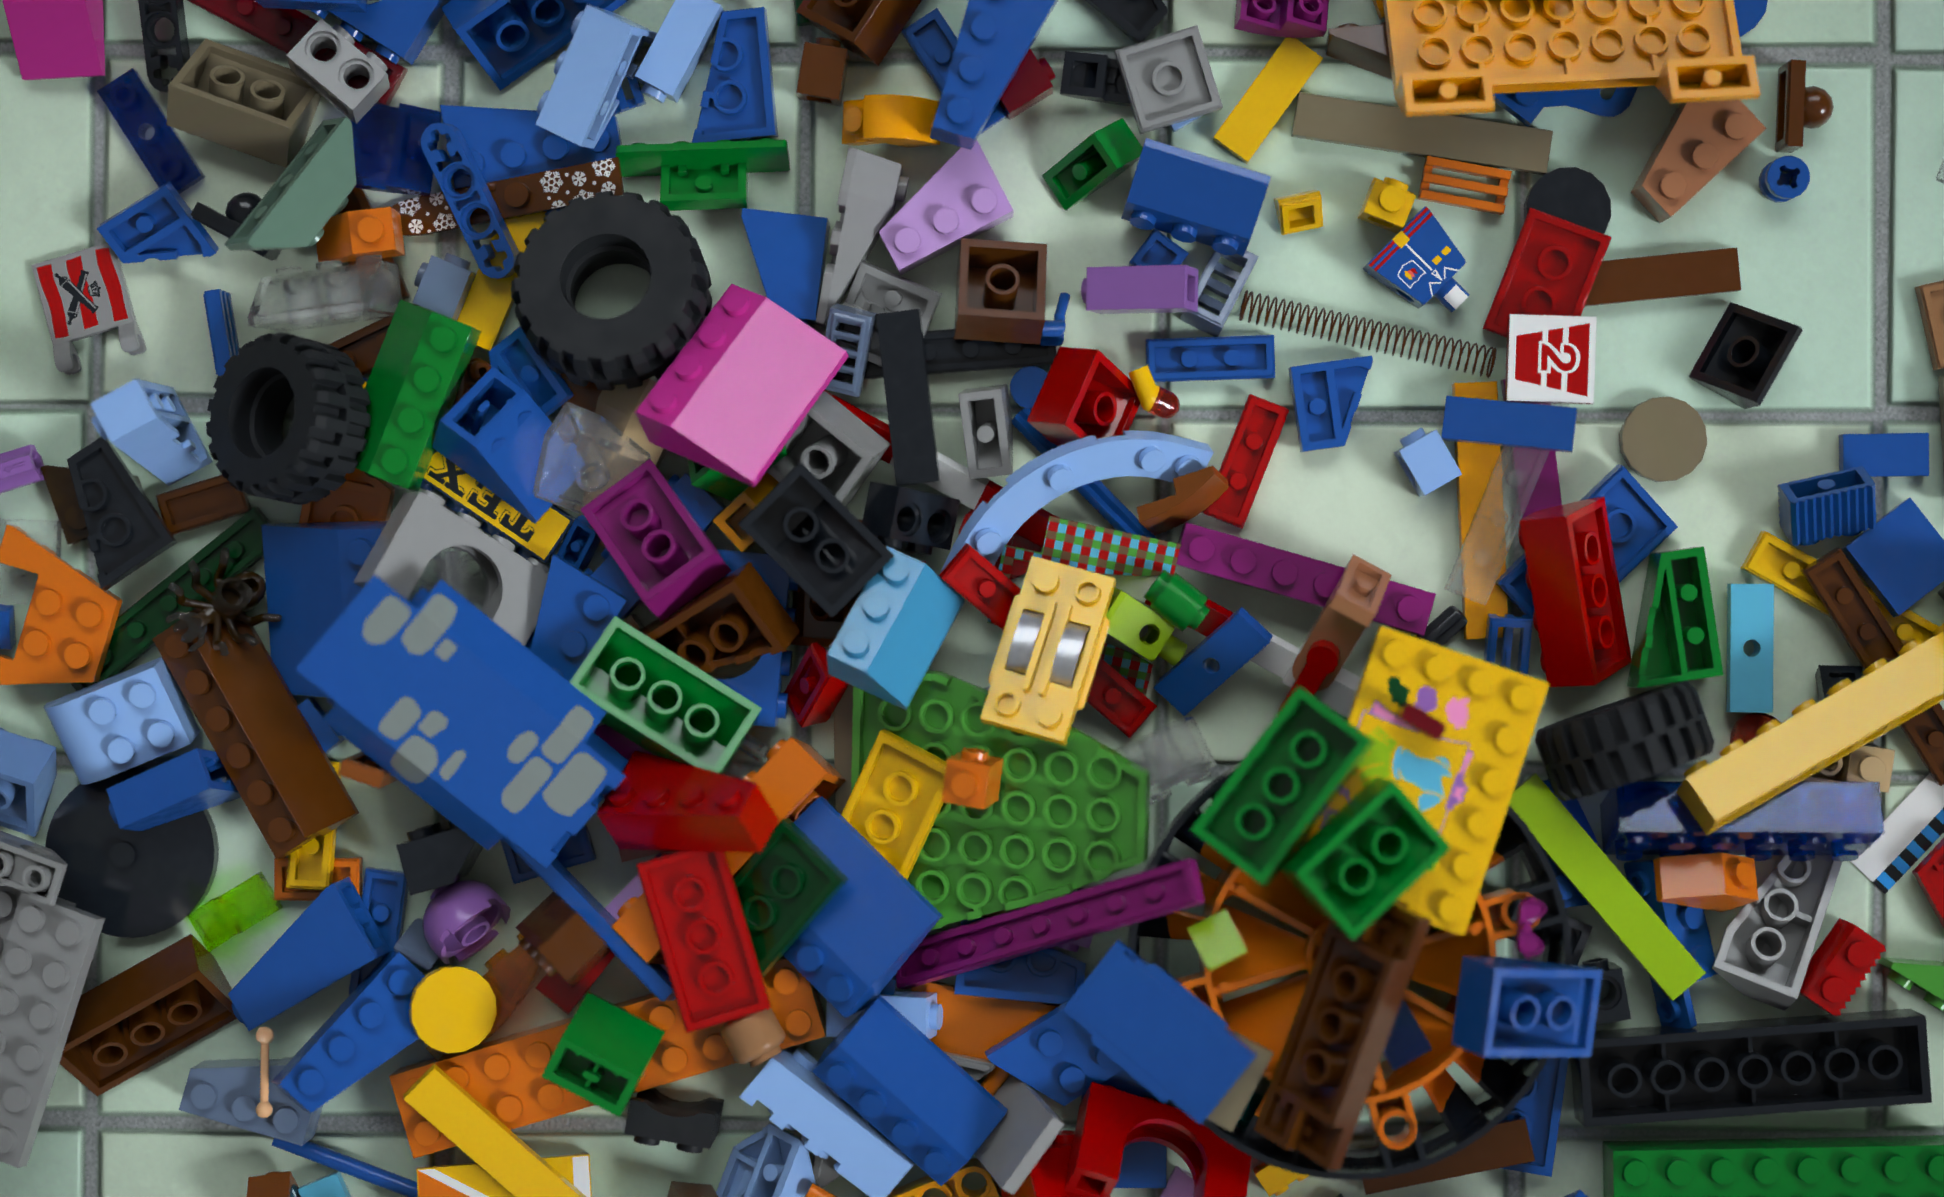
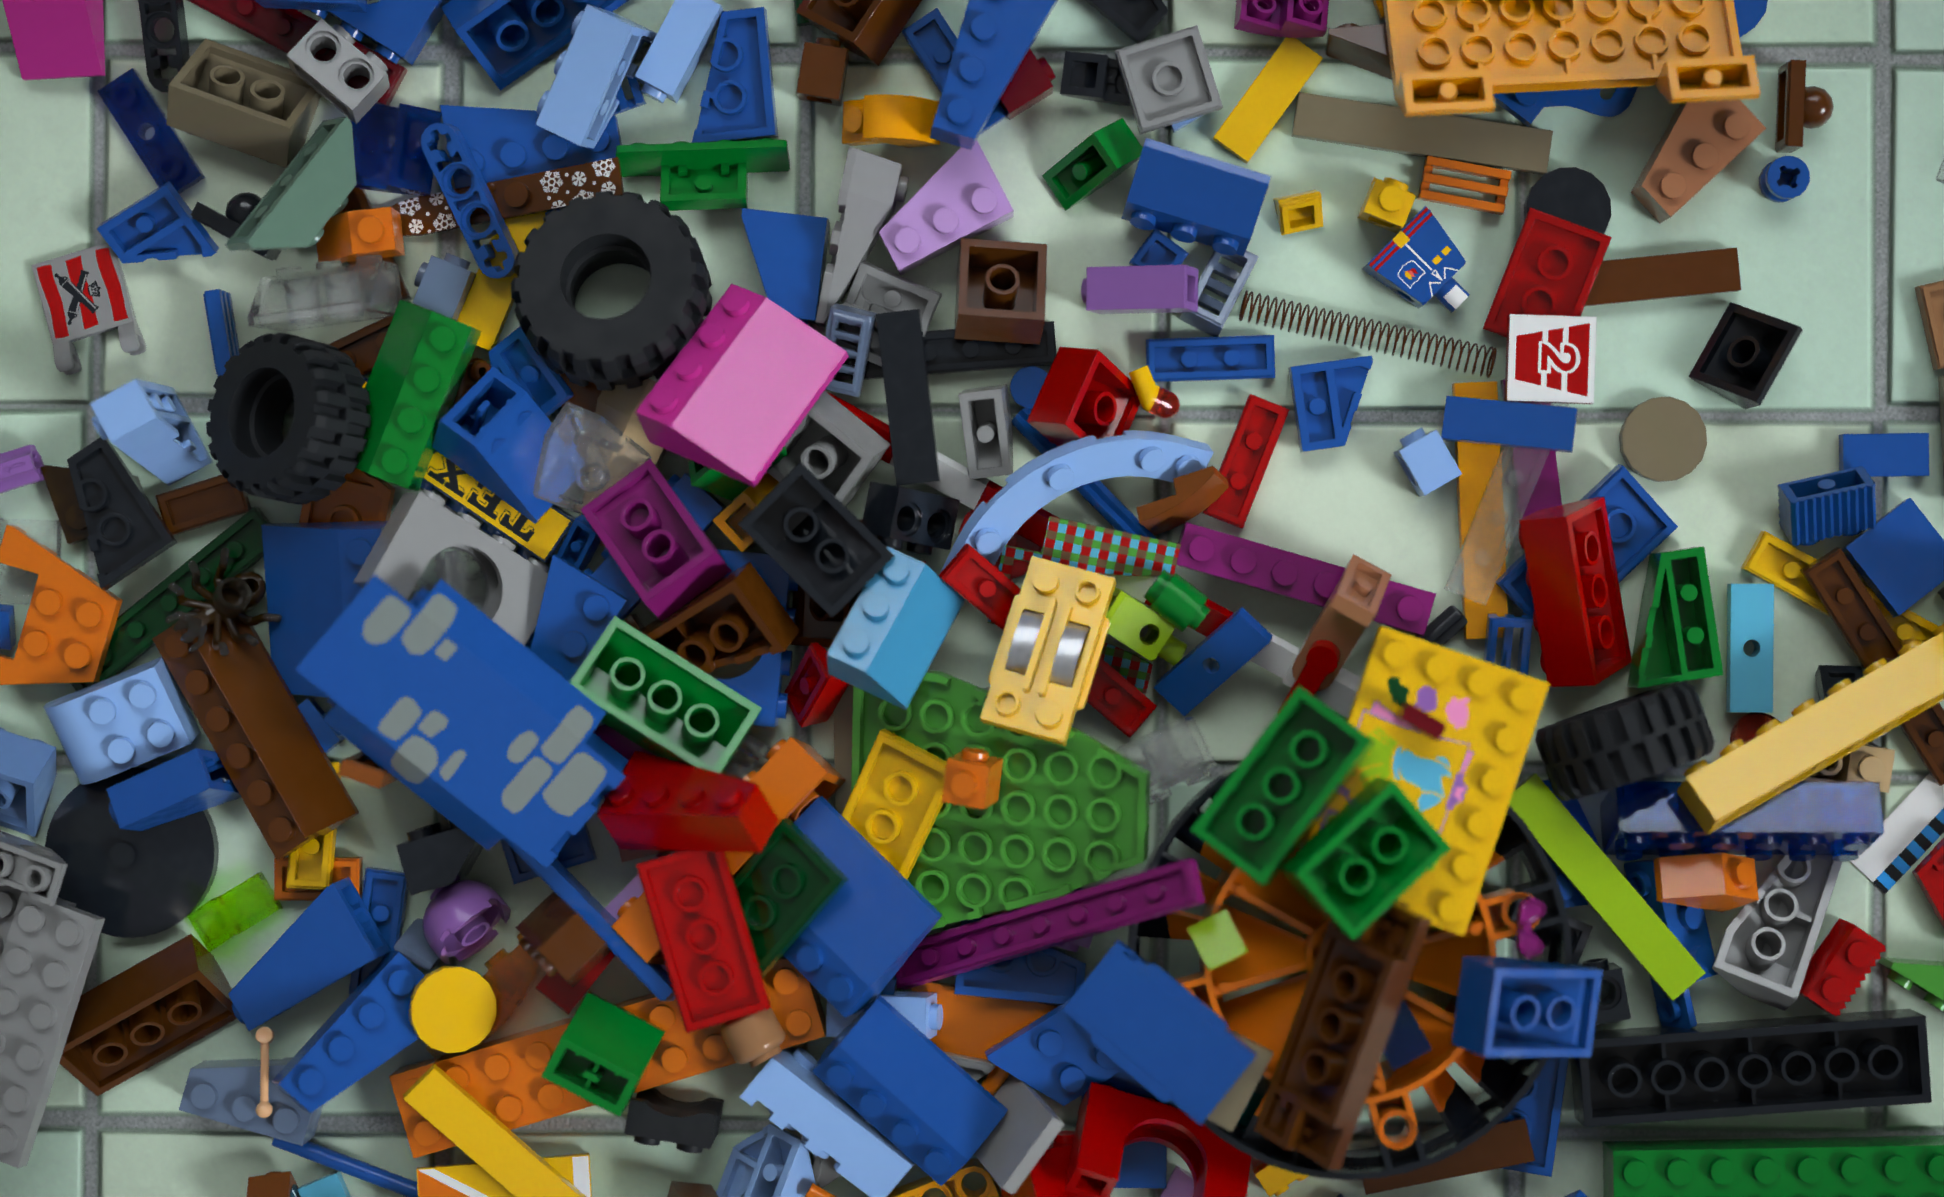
(1054, 329): blue hand -> none

